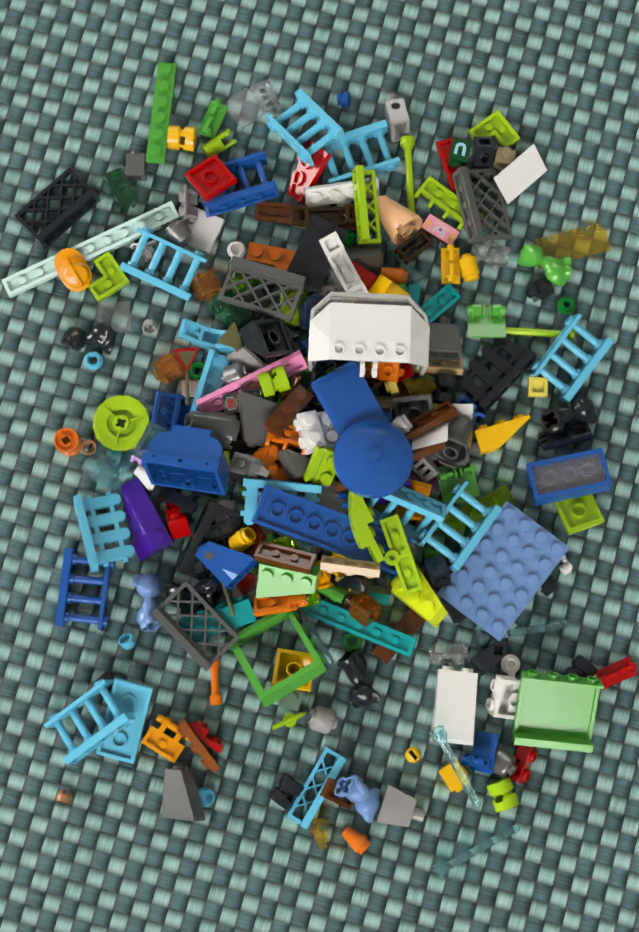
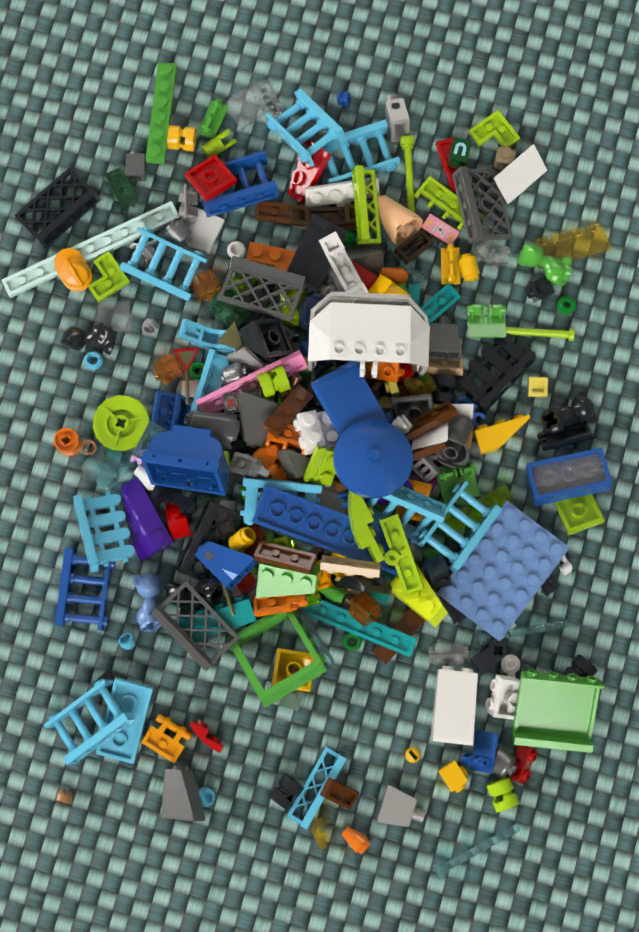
(197, 745): dark orange plate -> none
(215, 698): orange bar -> none
(289, 720): lime piece -> none
(322, 719): light grey head -> none
(355, 665): black animal -> none
(365, 799): medium blue animal -> none
(439, 736): clear light blue piece -> none
(483, 151): black brick -> none
(589, 360): medium azure fence -> none
(617, 672): red hinge -> none

